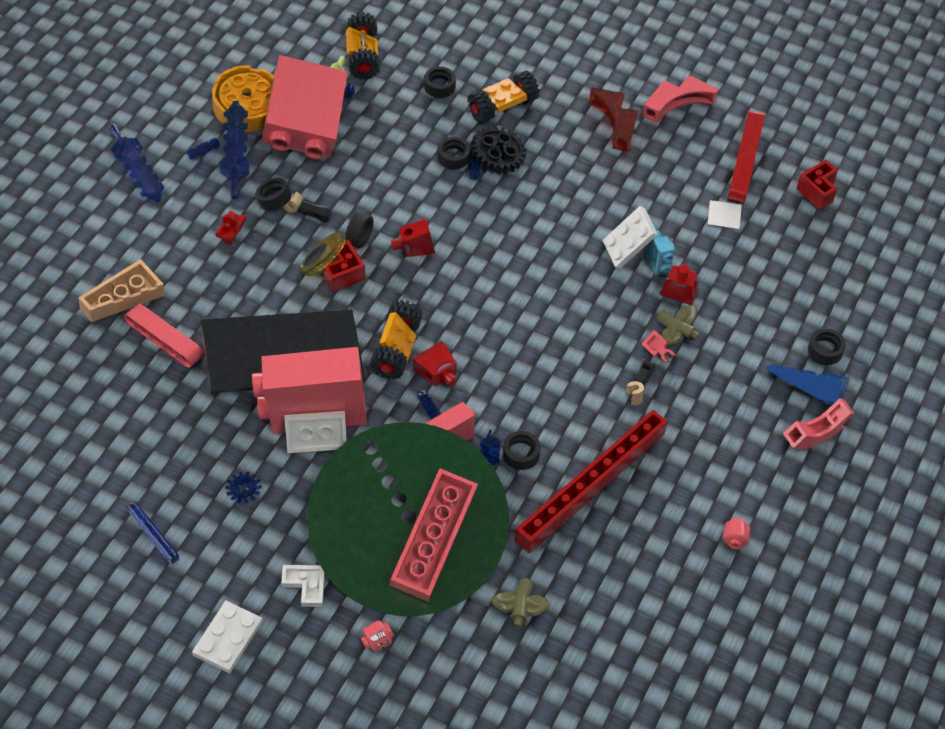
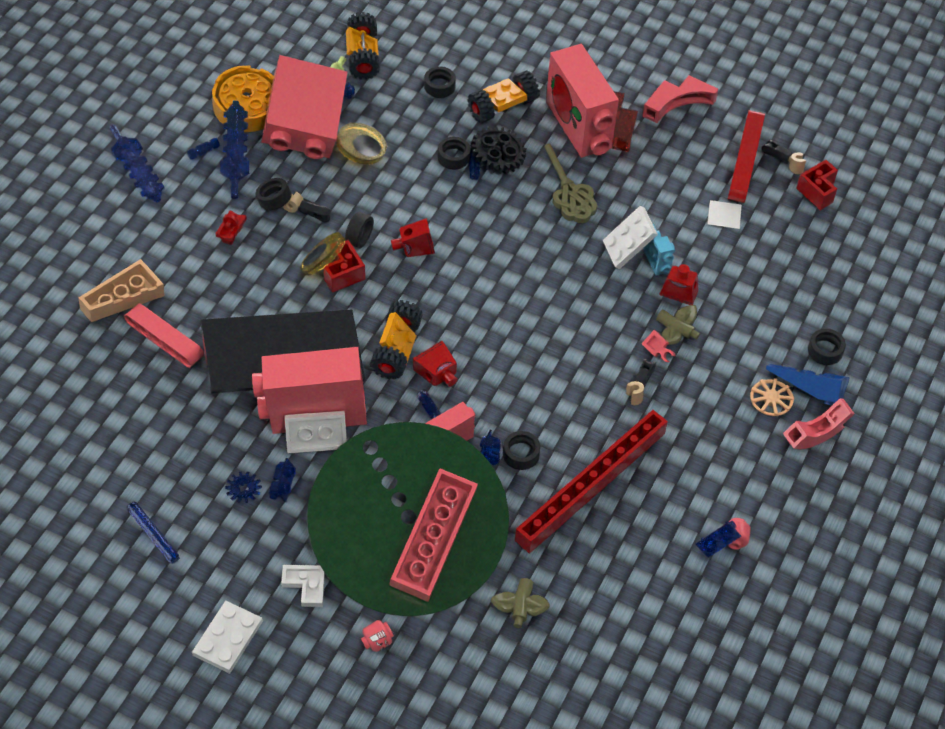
(284, 473): none -> clear blue hinge
(361, 143): none -> clear yellow piece
(578, 194): none -> olive piece
(581, 100): none -> coral brick
(718, 539): none -> clear blue hinge
(772, 397): none -> light nougat wheel
(796, 163): none -> piece

